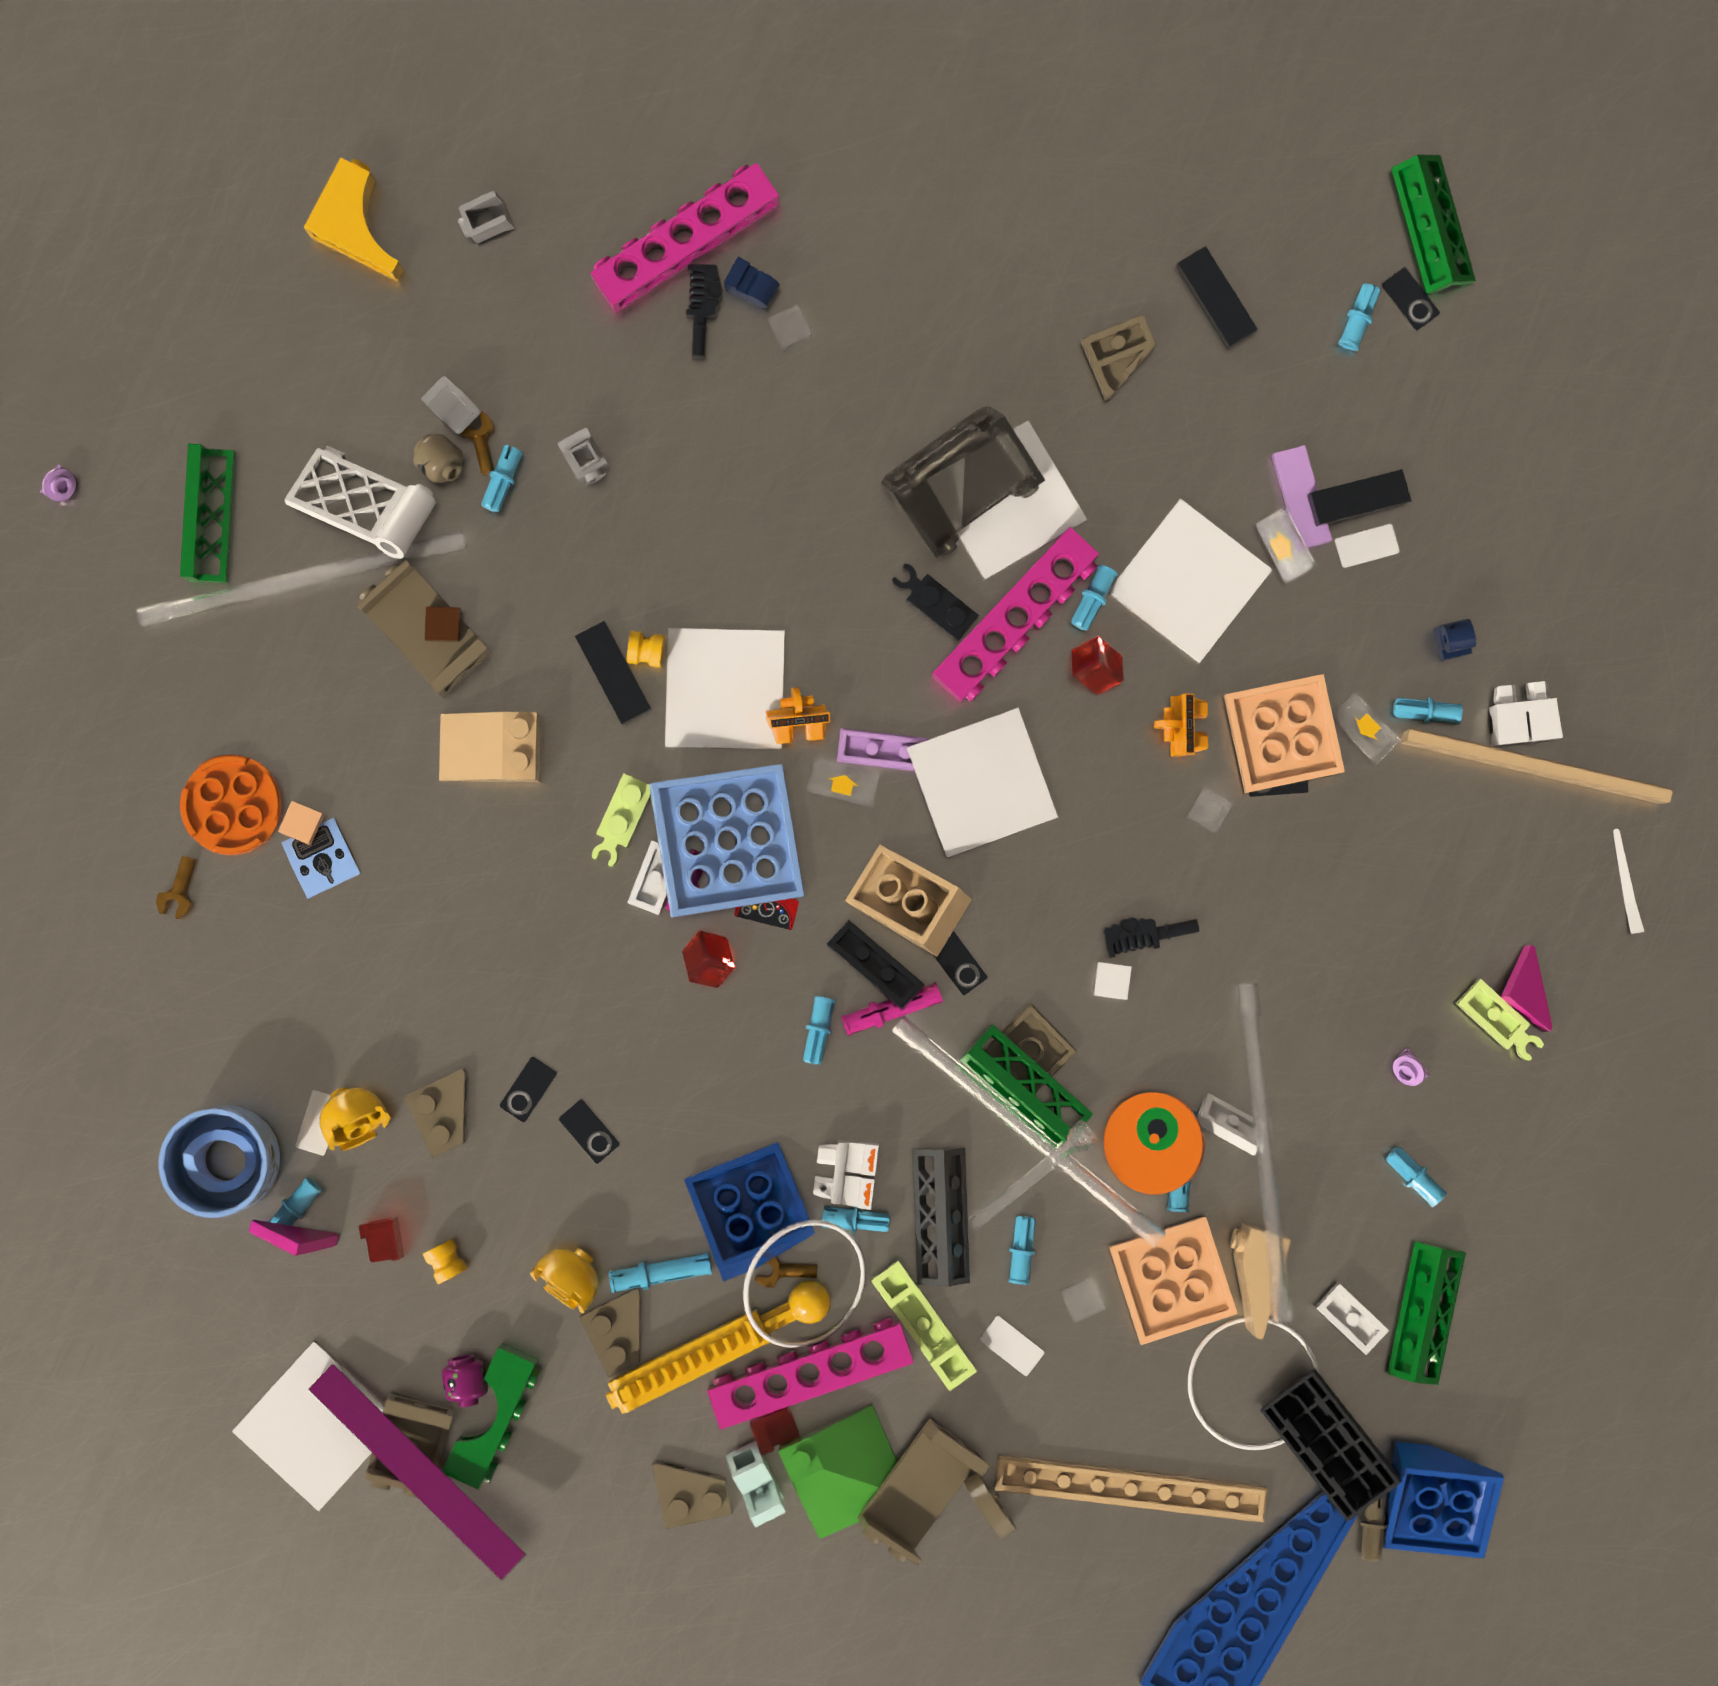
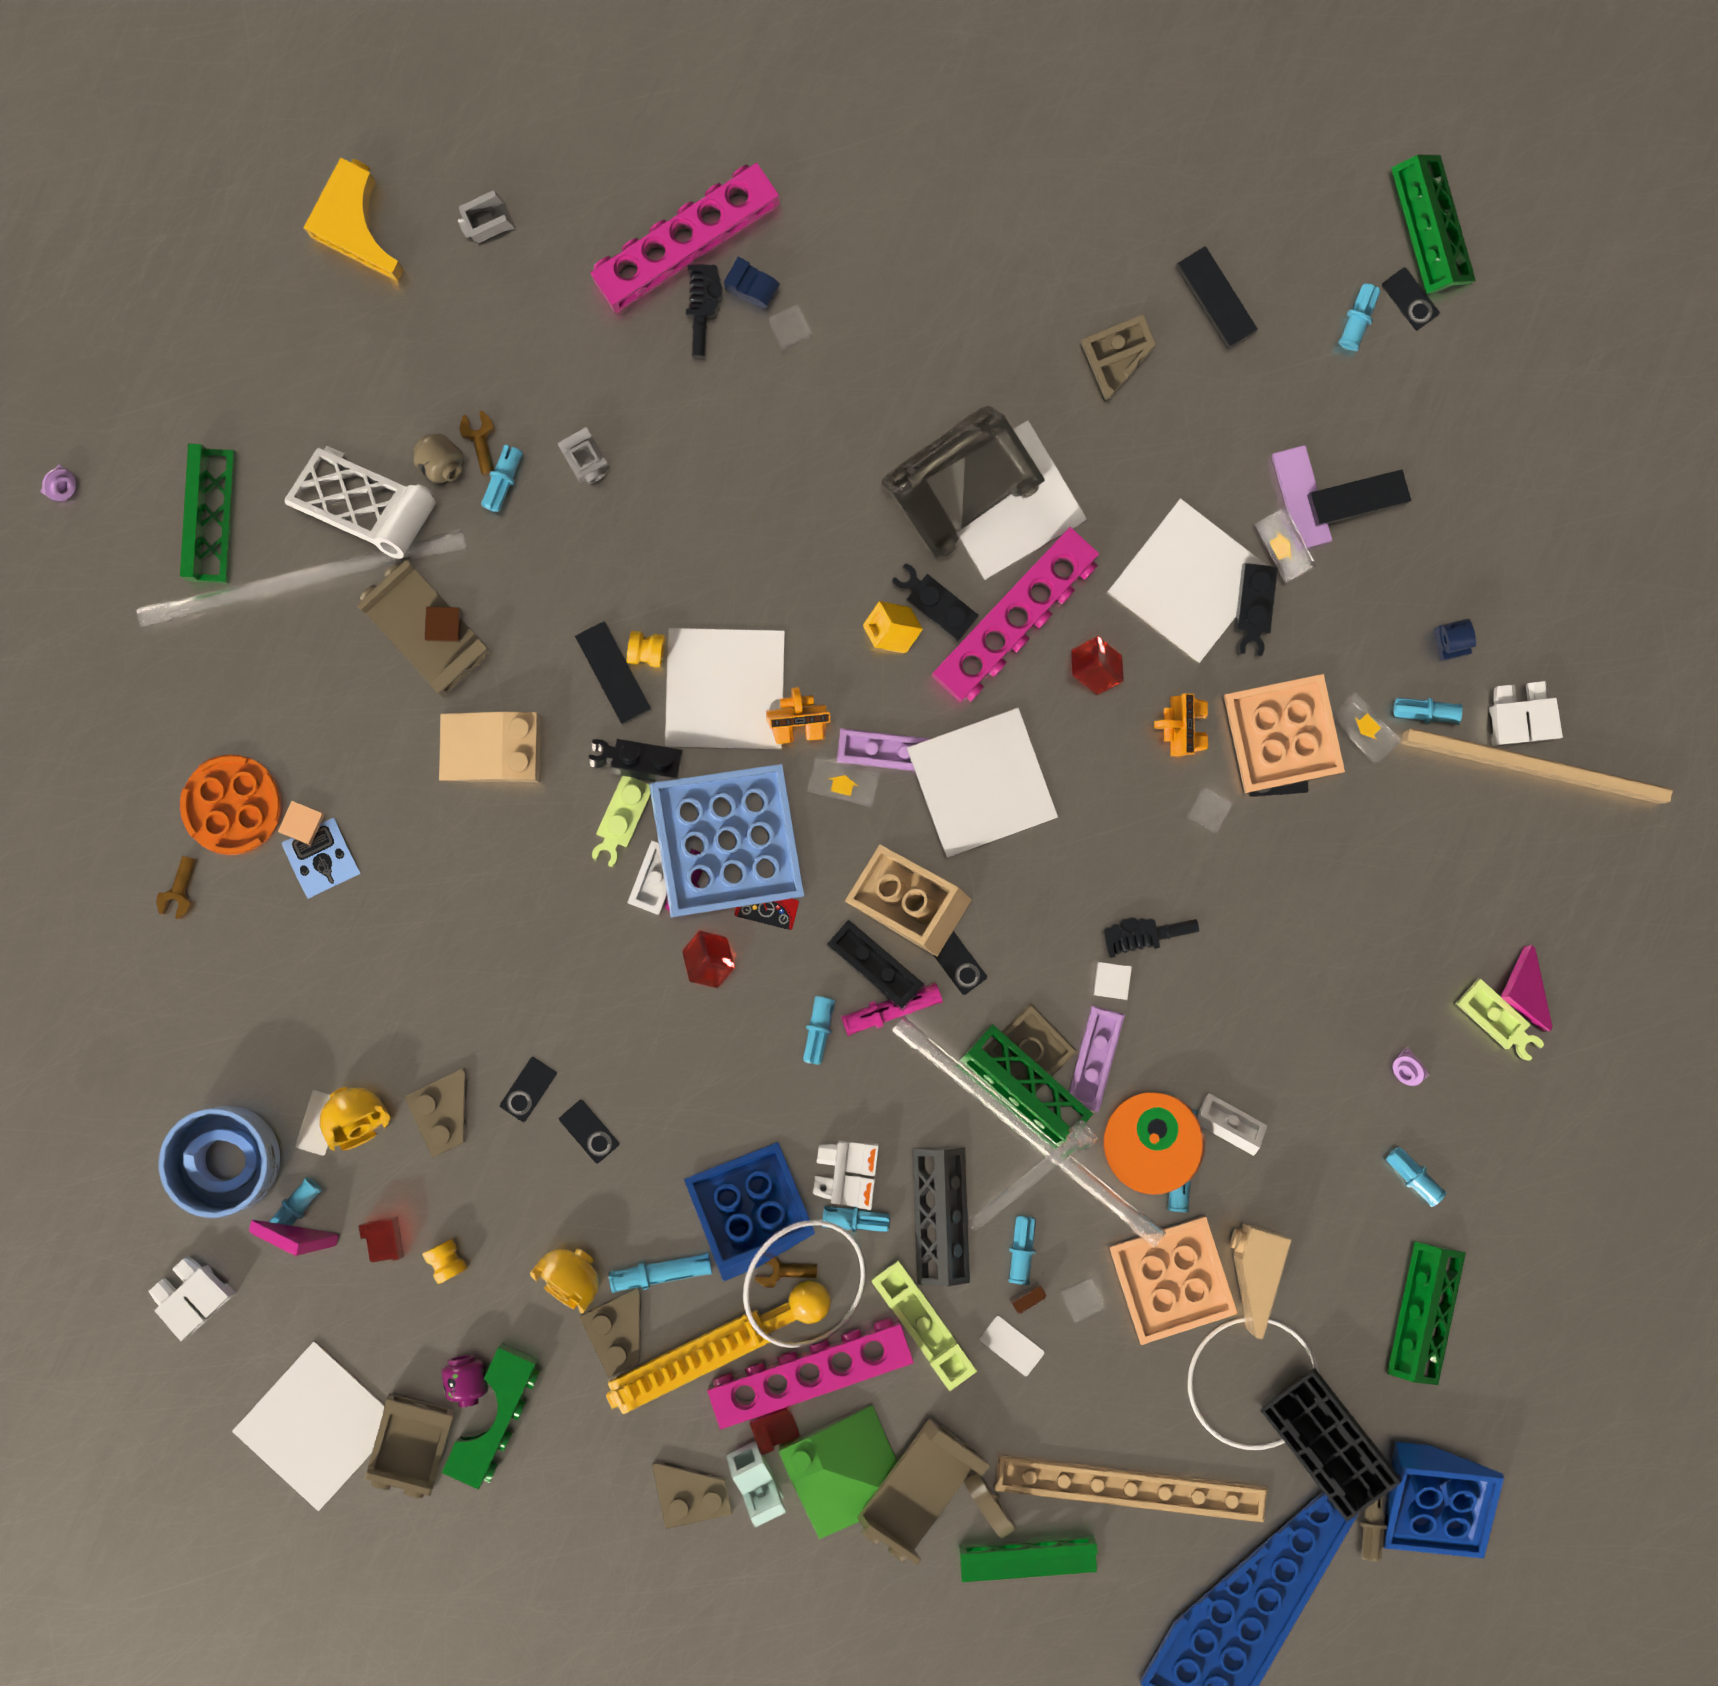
(193, 1301): none -> white hips
(417, 1472): magenta tile -> none
(451, 405): light grey panel -> none
(637, 760): none -> black plate
(892, 627): none -> yellow panel
(1028, 1298): none -> reddish brown tile
(1028, 1558): none -> green fence
(1094, 597): medium azure axle -> none
(1096, 1056): none -> lavender tile
(1255, 605): none -> black plate
(1280, 1293): clear piece -> none
(1351, 1318): white plate -> none
(1367, 545): white sticker -> none
(1629, 898): white sticker -> none

